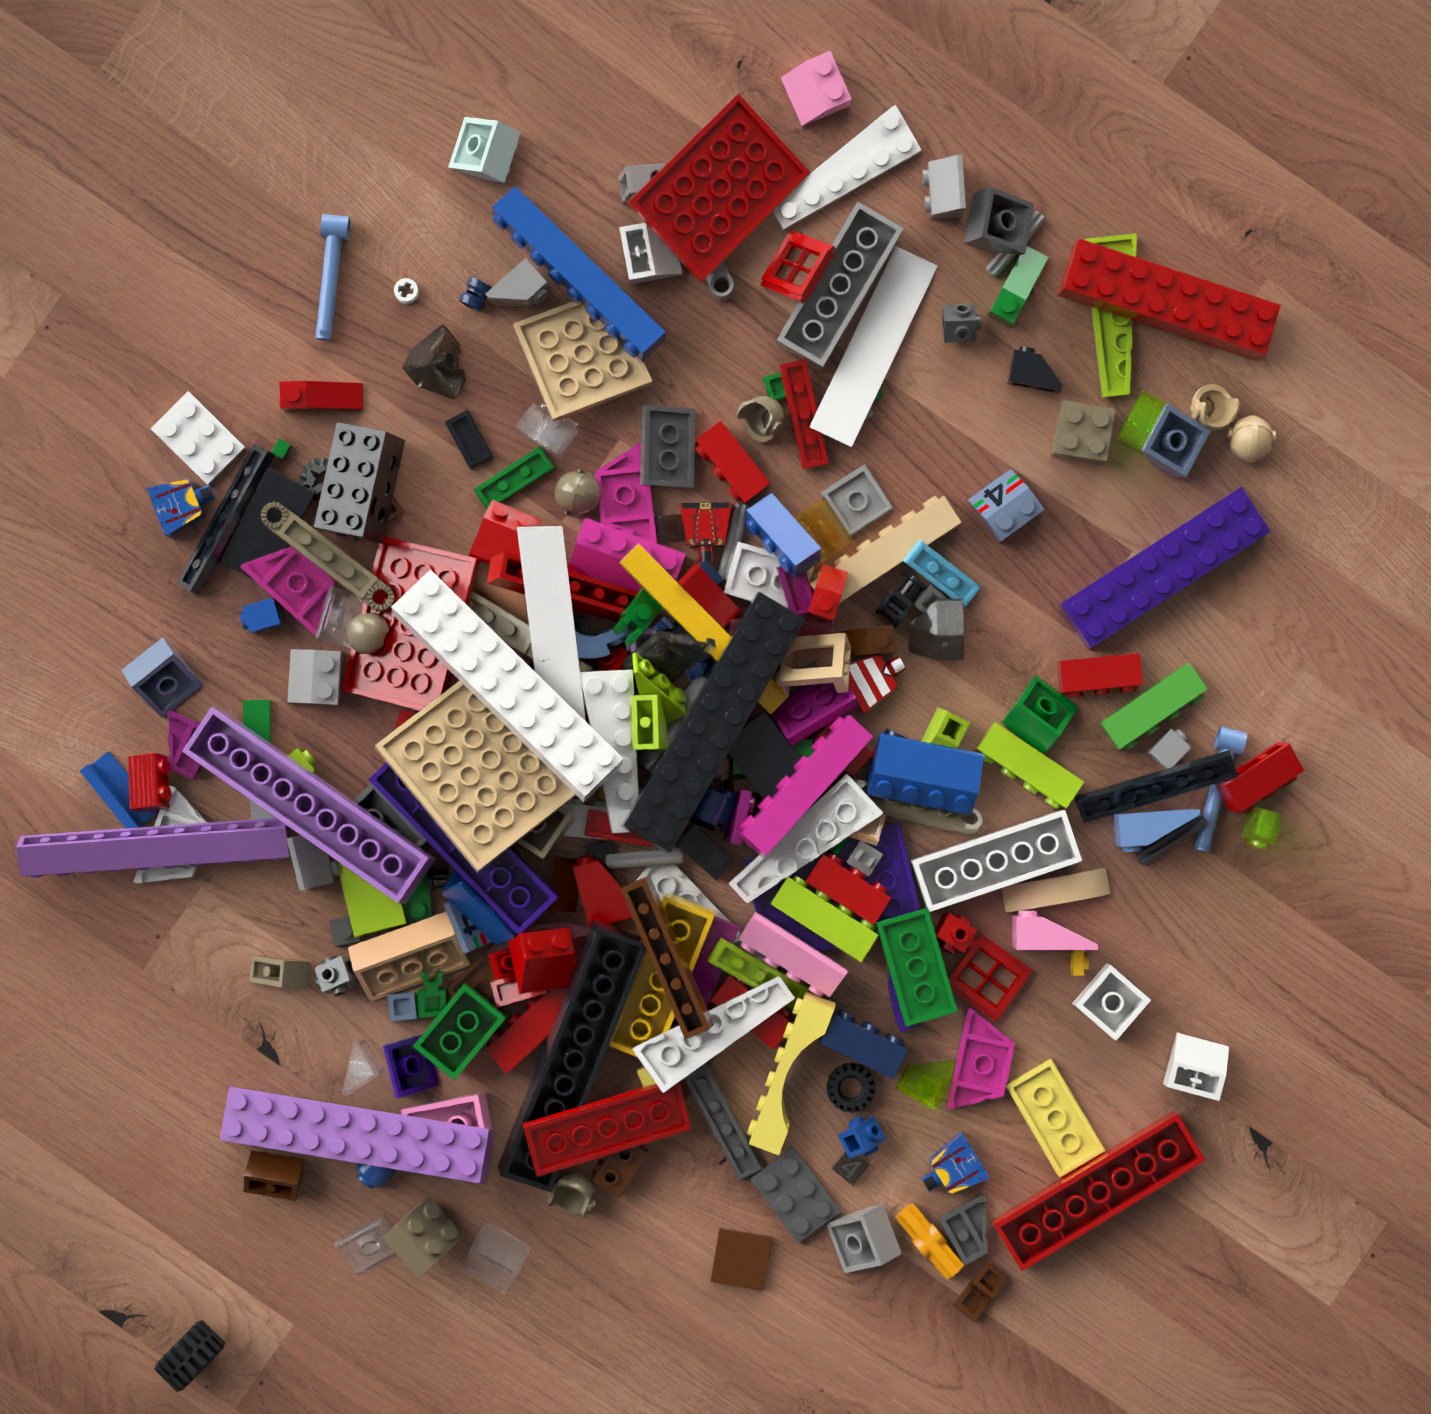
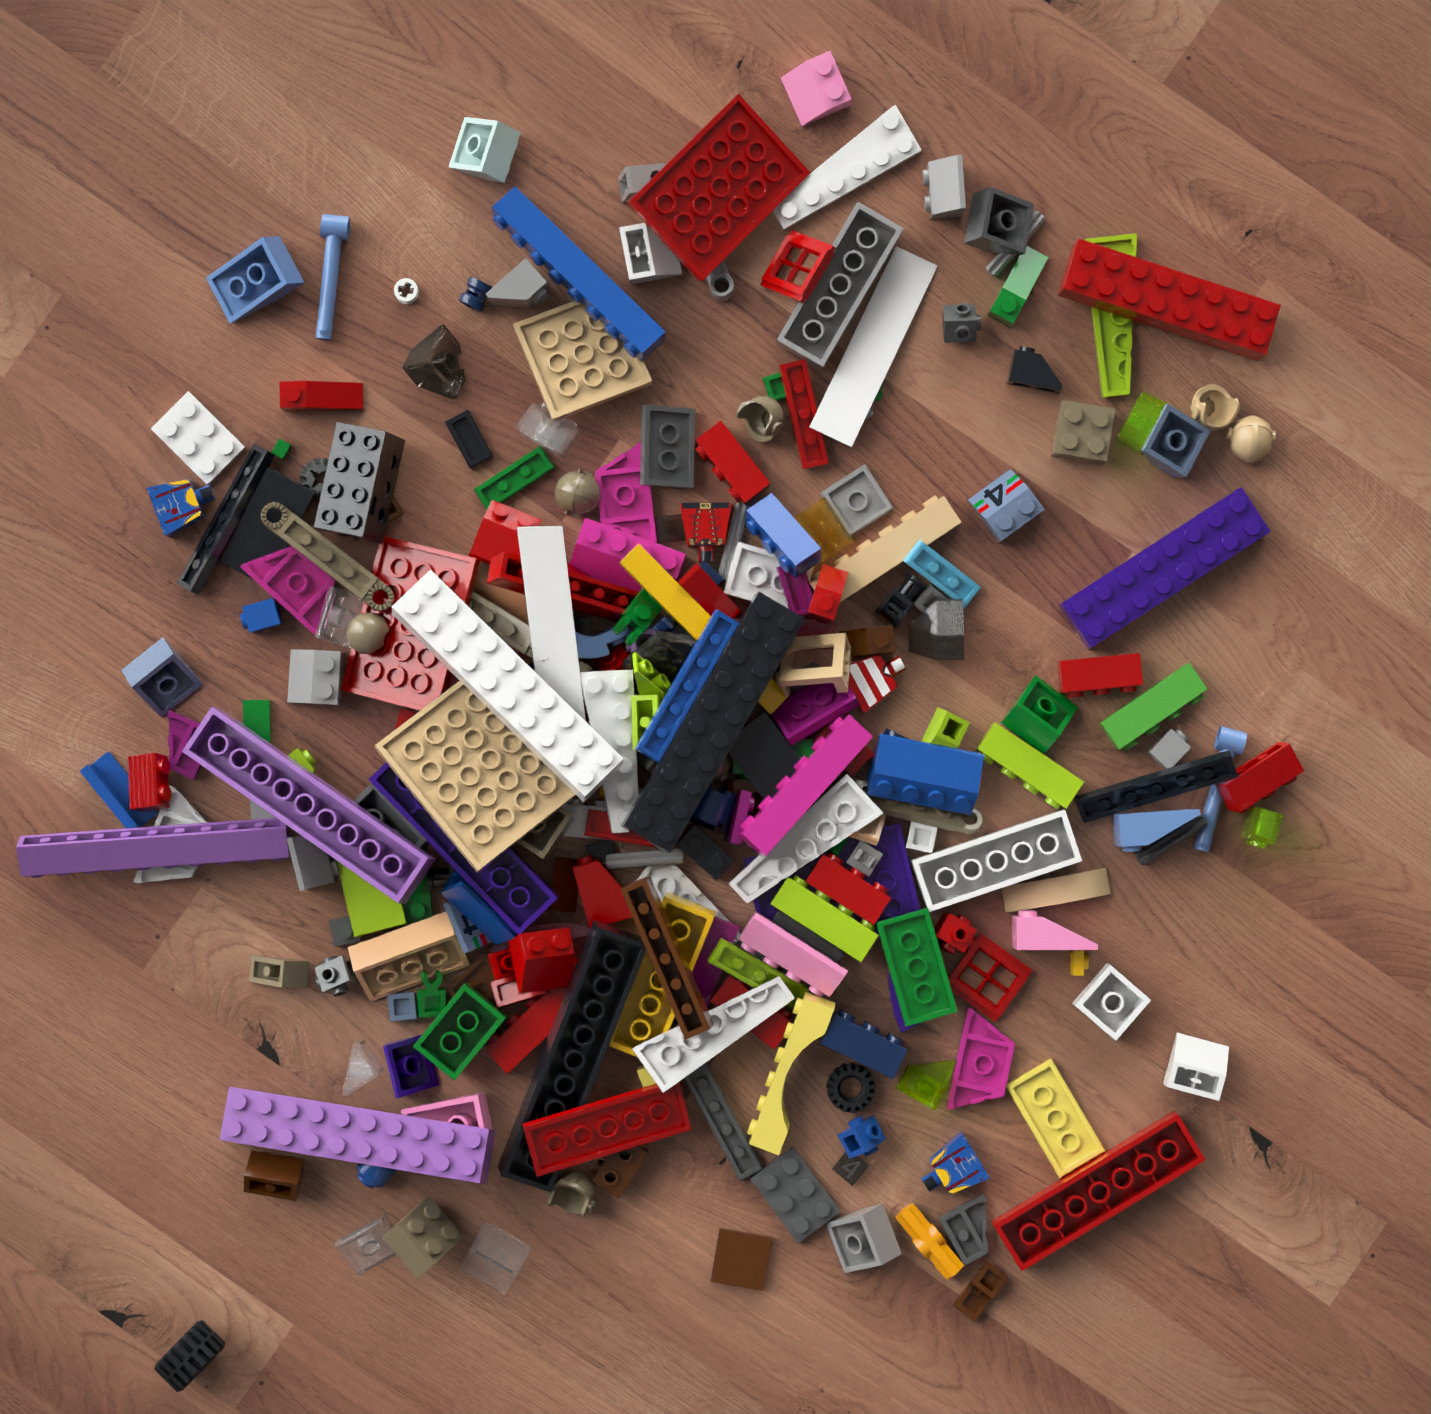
(255, 278): none -> medium blue slope
(687, 686): none -> blue tile
(808, 936): none -> dark grey axle
(921, 837): none -> white plate

